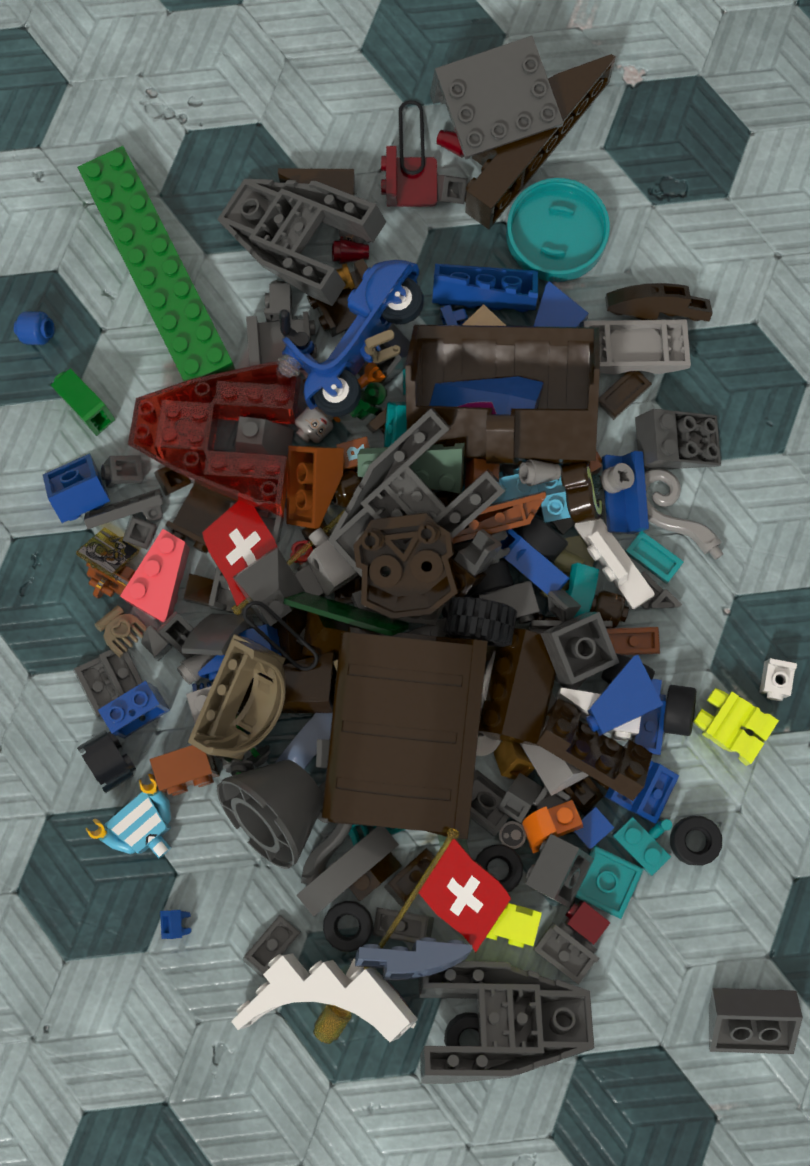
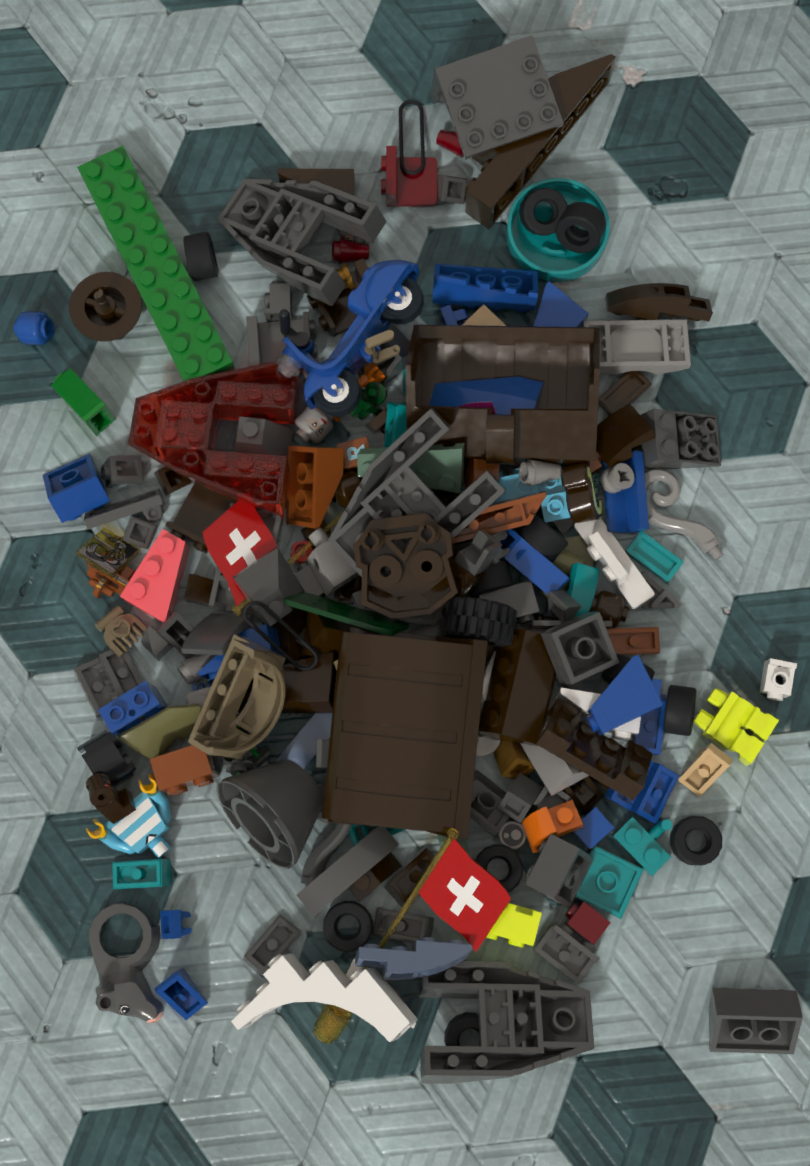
(105, 306): none -> dark brown piece
(108, 800): none -> dark brown leg
(122, 980): none -> dark grey animal
(141, 873): none -> teal slope
(161, 730): none -> olive panel
(181, 994): none -> blue slope
(200, 256): none -> black tyre
(528, 205): none -> black tyre
(583, 215): none -> black tyre
(620, 434): none -> dark brown slope
(705, 769): none -> tan slope

